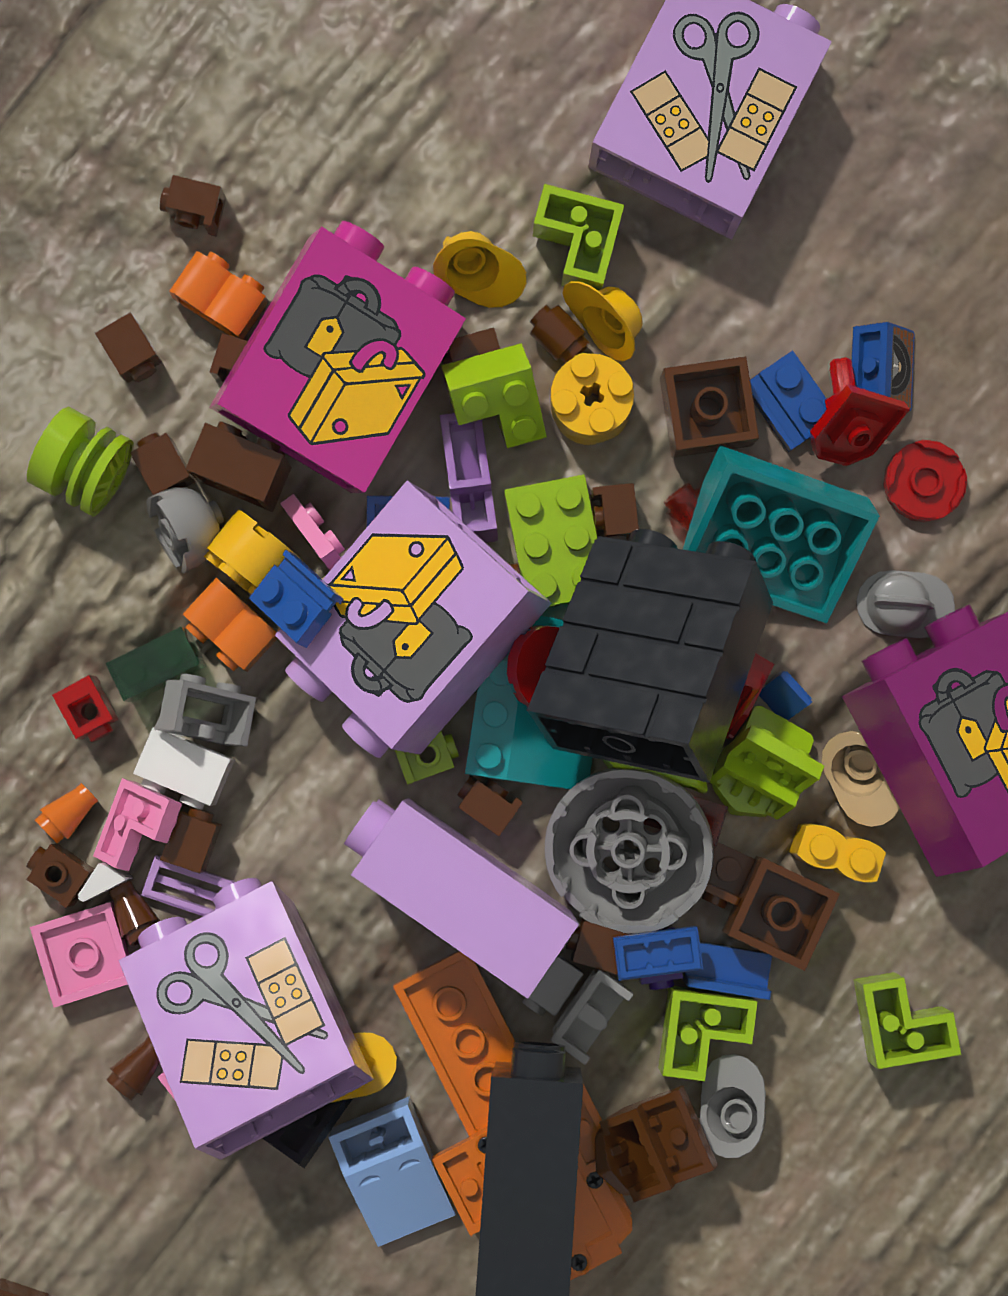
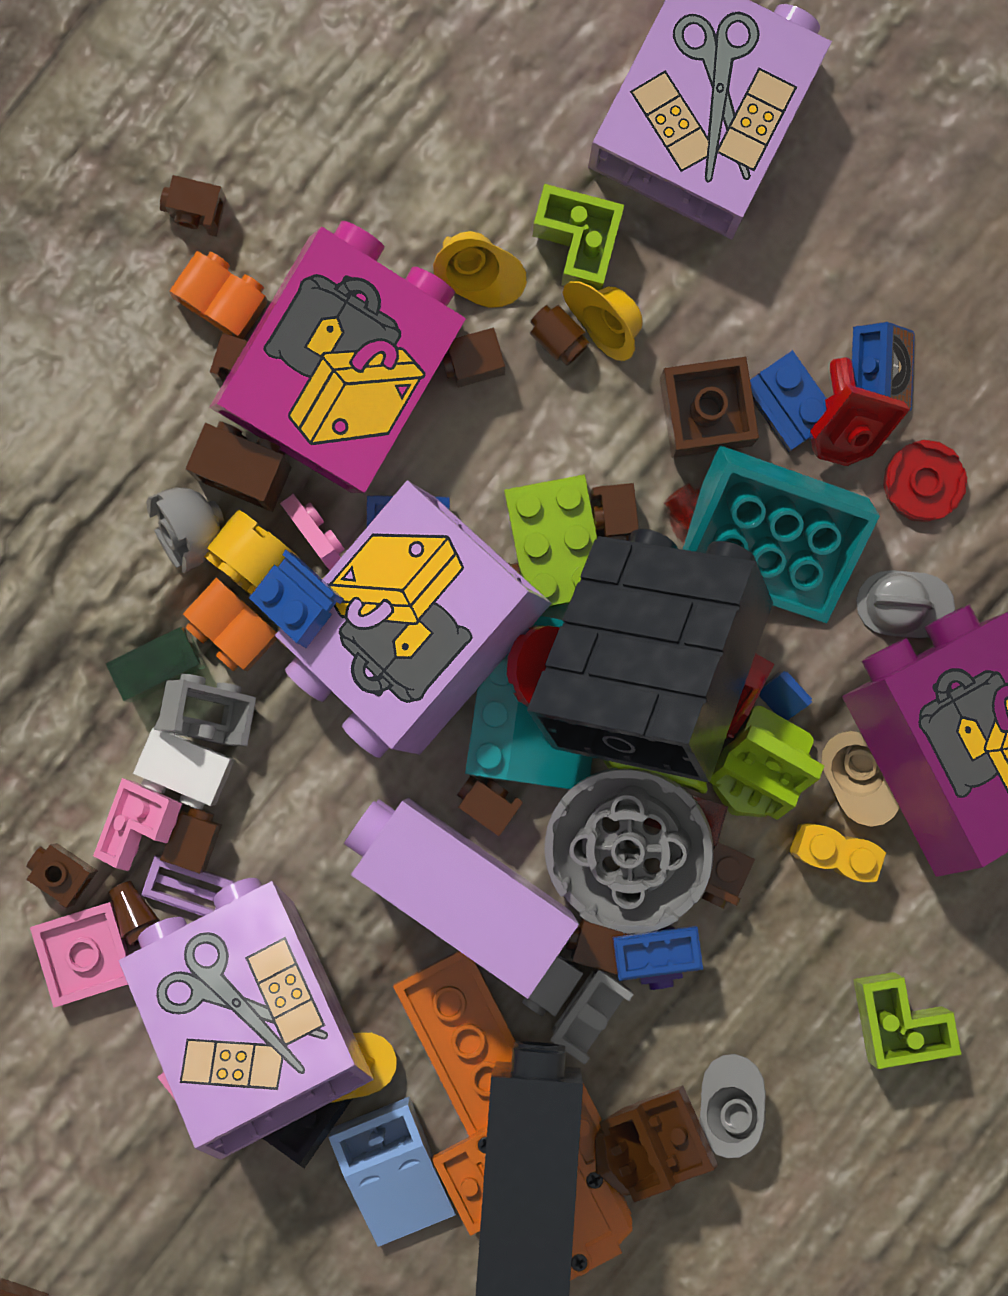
(65, 814): orange cone -> none
(72, 705): red brick -> none
(79, 461): lime wheel -> none
(102, 880): white slope -> none
(129, 349): reddish brown brick -> none
(135, 1070): reddish brown cone -> none
(161, 463): reddish brown brick -> none
(415, 769): lime brick -> none
(469, 476): medium lavender slope -> none
(500, 386): lime brick -> none
(581, 378): yellow brick -> none
(695, 1018): lime brick -> none
(732, 971): blue panel -> none
(781, 913): reddish brown brick -> none

